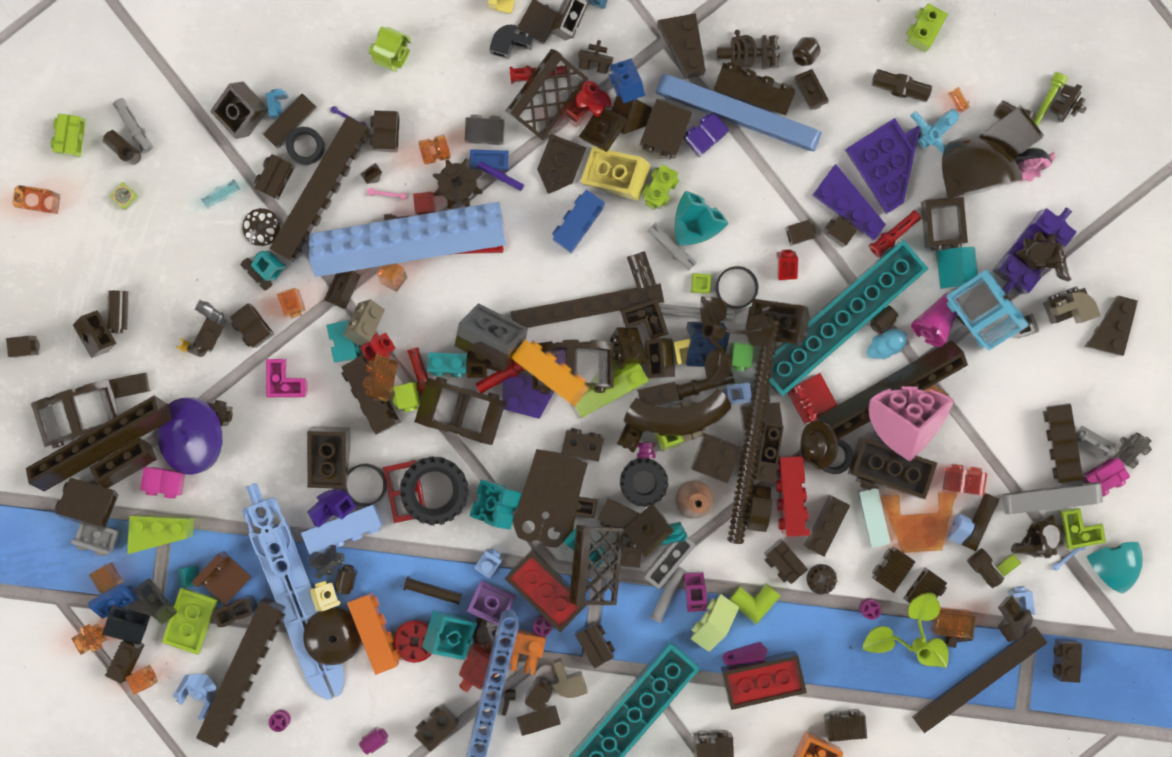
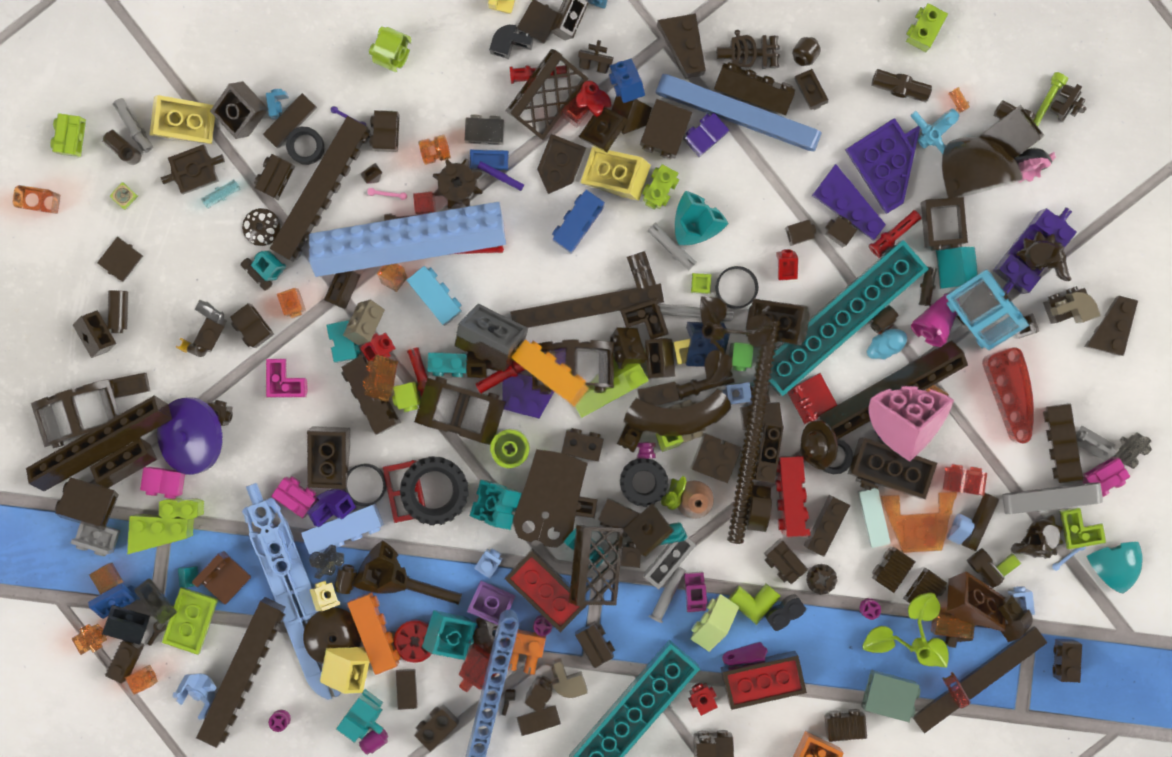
(22, 346): dark brown brick -> none
(120, 259): none -> dark brown piece
(156, 632): none -> dark brown hand
(182, 120): none -> light yellow slope
(183, 508): none -> lime brick
(193, 169): none -> dark brown plate
(232, 611): dark brown brick -> none
(295, 496): none -> dark pink brick
(345, 669): none -> light yellow slope
(361, 717): none -> teal brick
(381, 571): none -> dark brown brick
(406, 689): none -> dark brown tile
(435, 295): none -> medium azure brick
(500, 453): none -> lime brick
(673, 497): none -> lime plate
(704, 704): none -> red brick
(789, 609): none -> black brick
(890, 696): none -> sand green brick
(927, 287): none -> dark brown pin
(957, 691): none -> clear red bar
(975, 602): none -> reddish brown slope
(1017, 386): none -> clear red beam

